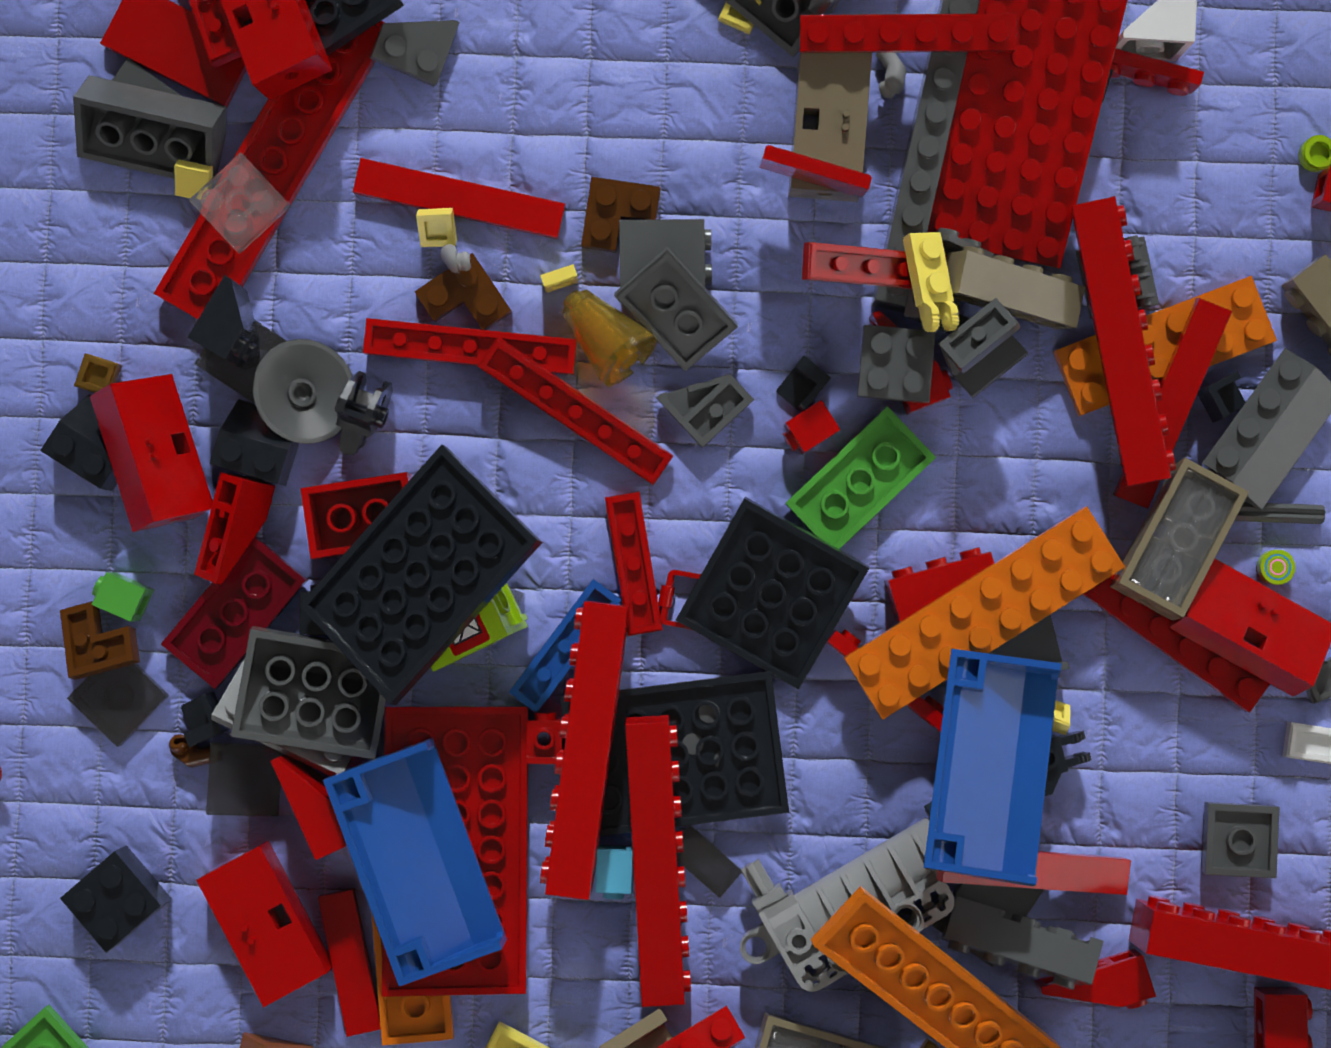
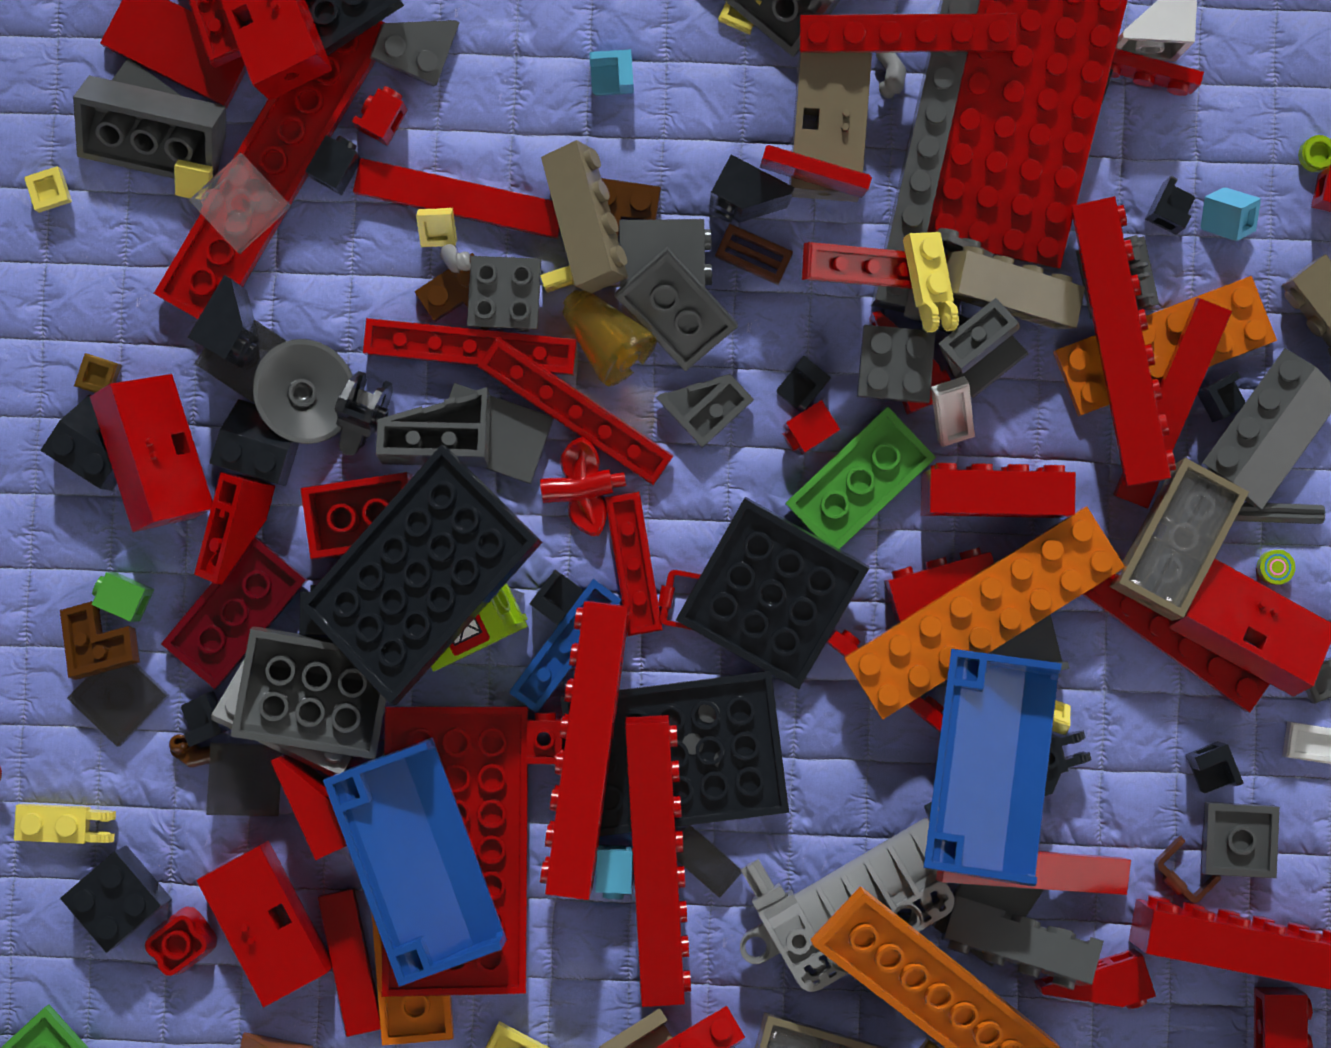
(48, 189): none -> light yellow plate
(60, 824): none -> light yellow hinge
(181, 941): none -> red piece
(334, 163): none -> black brick
(381, 115): none -> red brick
(455, 423): none -> dark grey wedge
(504, 292): none -> dark grey hinge
(515, 436): none -> dark grey tile
(556, 597): none -> black panel
(582, 486): none -> red plant
(585, 216): none -> dark tan brick
(611, 72): none -> medium azure panel
(747, 192): none -> black slope
(747, 266): none -> copper tile
(953, 411): none -> white tile
(998, 493): none -> red brick
(1171, 207): none -> black panel
(1175, 881): none -> copper piece
(1214, 767): none -> black panel
(1230, 213): none -> medium azure panel

